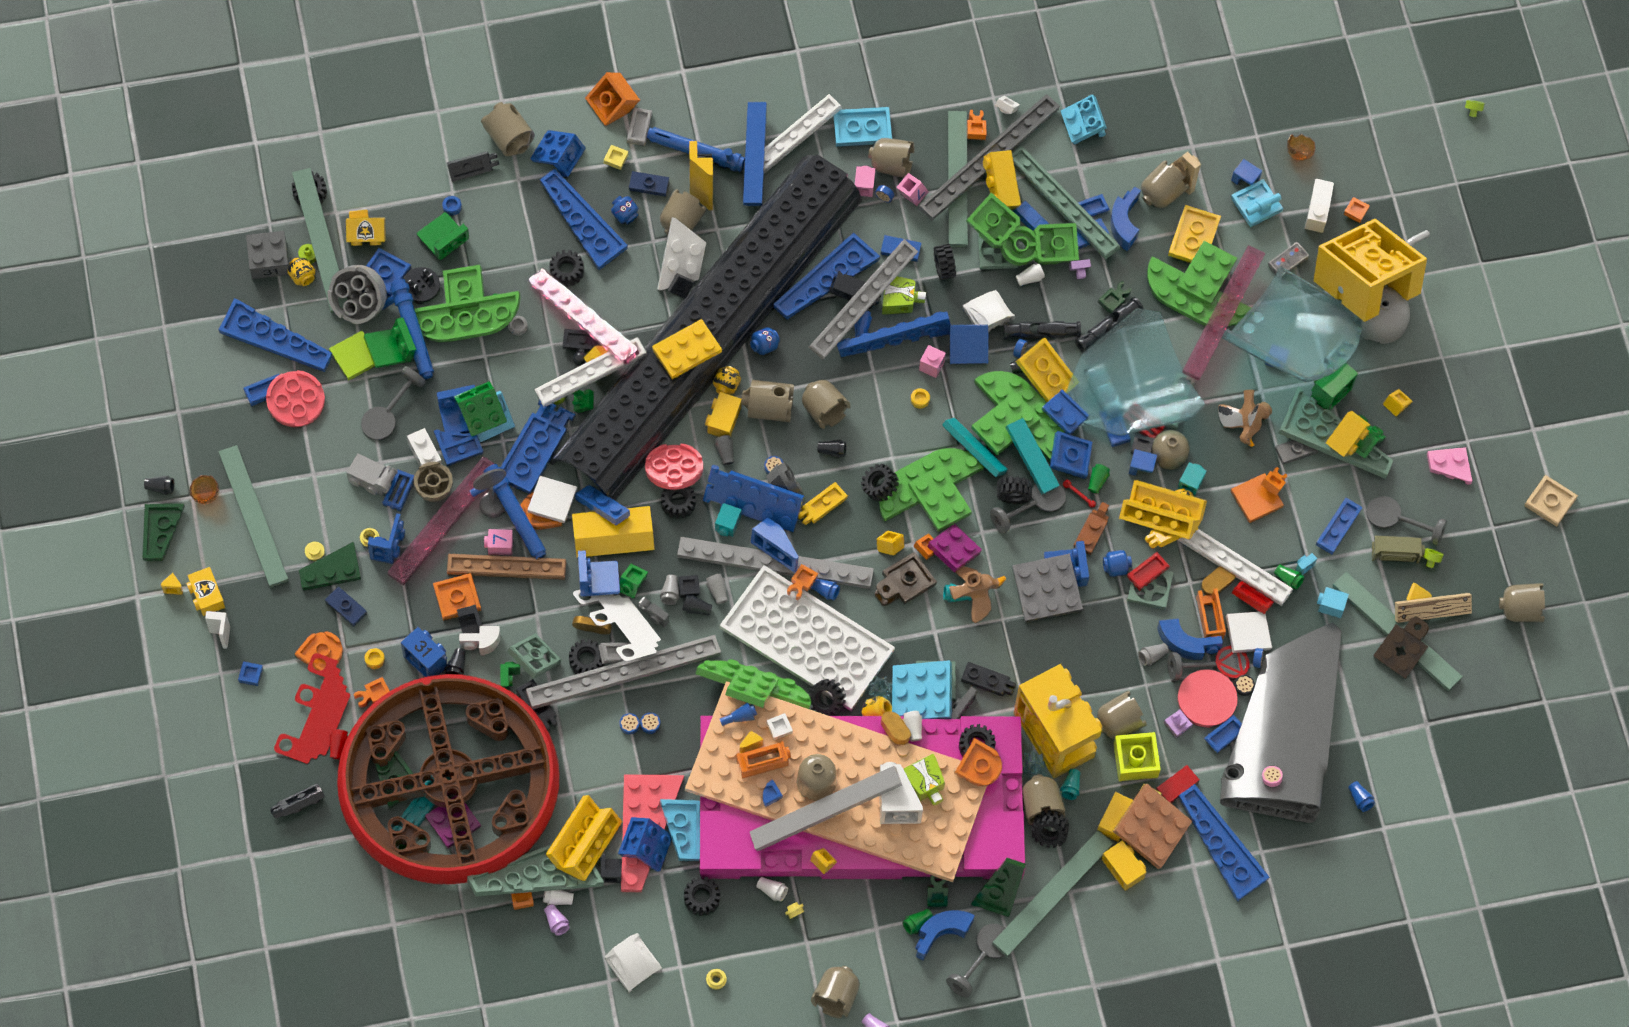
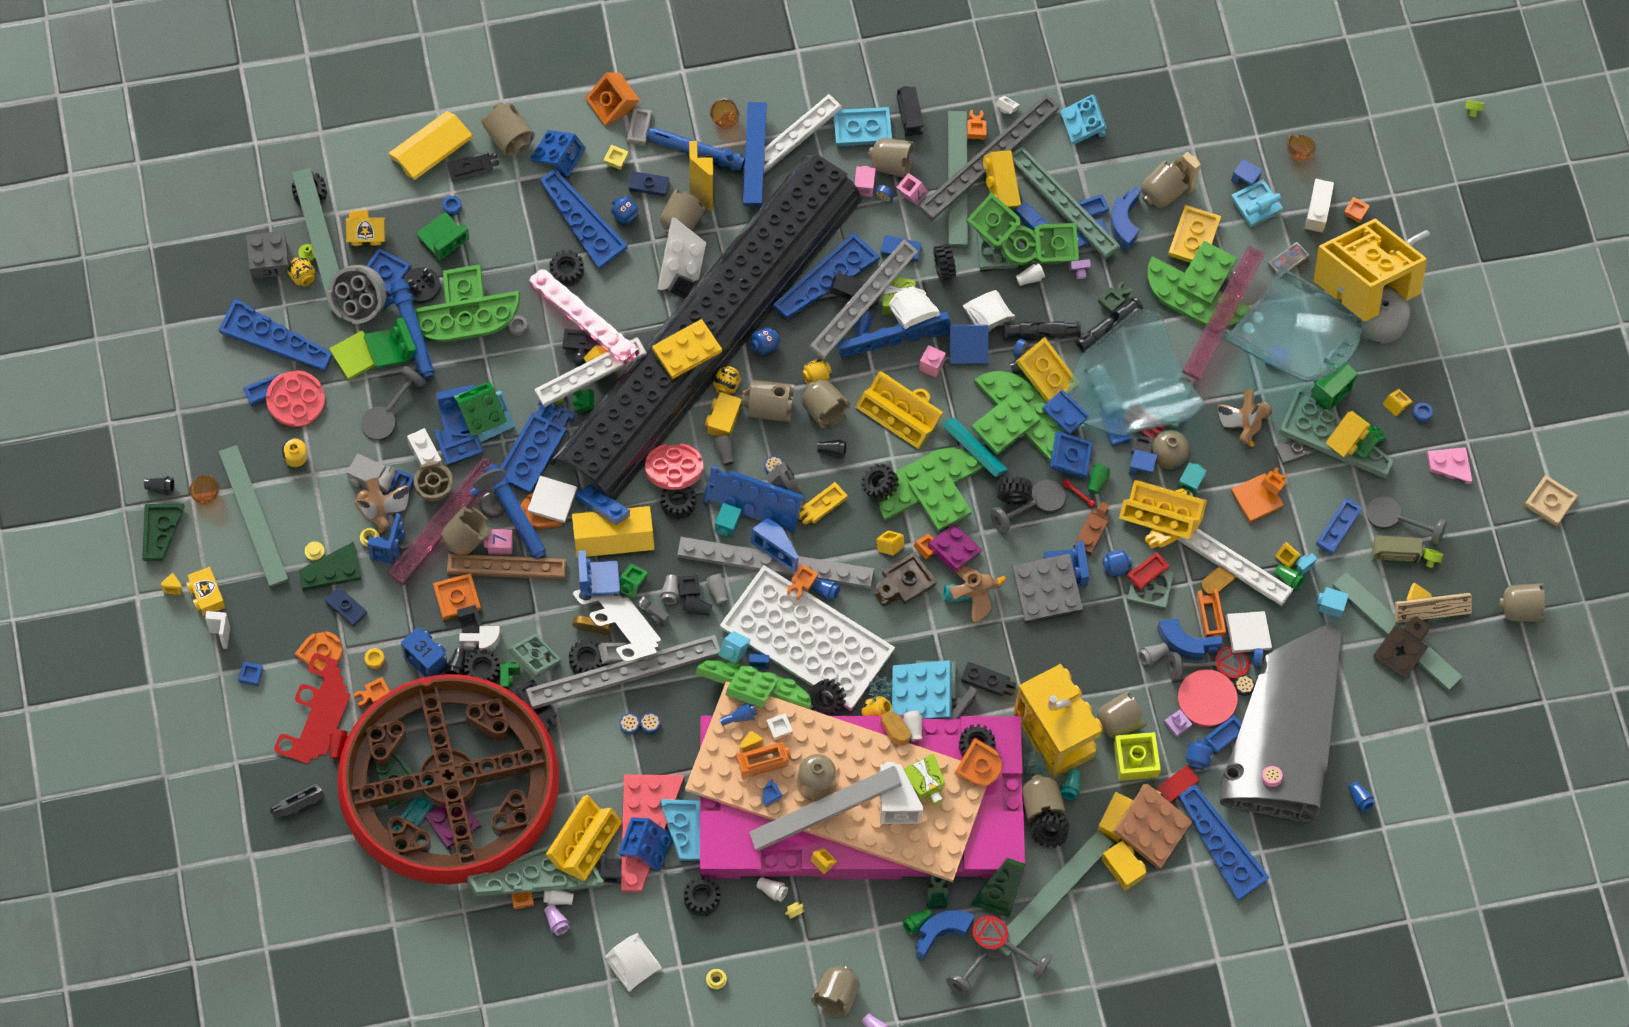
(294, 452): none -> yellow head
(375, 505): none -> animal
(431, 145): none -> yellow slope
(465, 531): none -> dark tan cylinder
(485, 657): none -> black tyre
(724, 113): none -> clear orange hair
(734, 647): none -> medium azure brick
(759, 661): none -> blue tile
(816, 371): none -> yellow head
(899, 410): none -> yellow slope
(910, 111): none -> black window
(912, 307): none -> white slope
(992, 934): none -> dark grey piece
(1032, 456): teal tile -> none
(1199, 754): none -> blue head
(1253, 597): red tile -> none
(1288, 555): none -> yellow slope
(1422, 412): none -> blue tile

